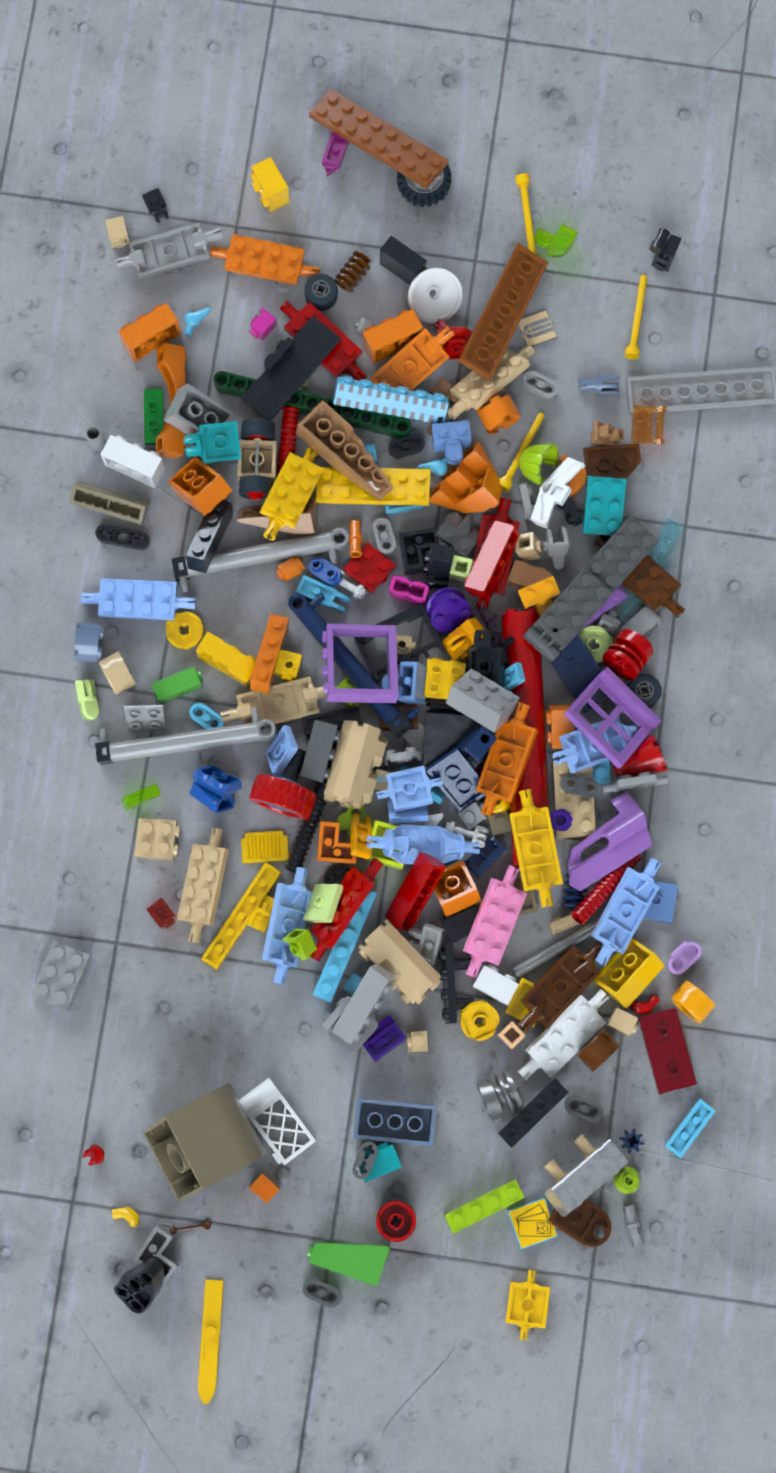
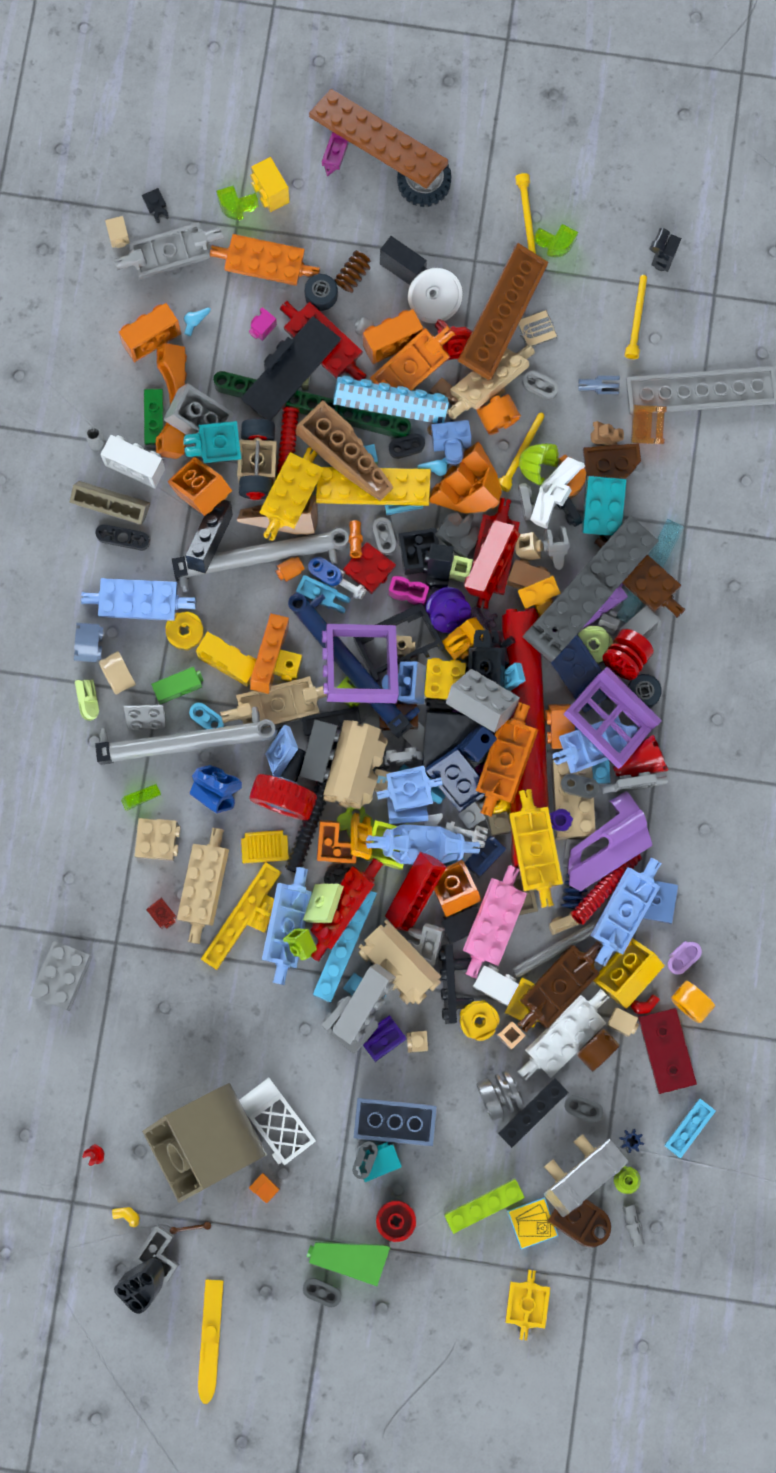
(233, 206): none -> clear neon green brick

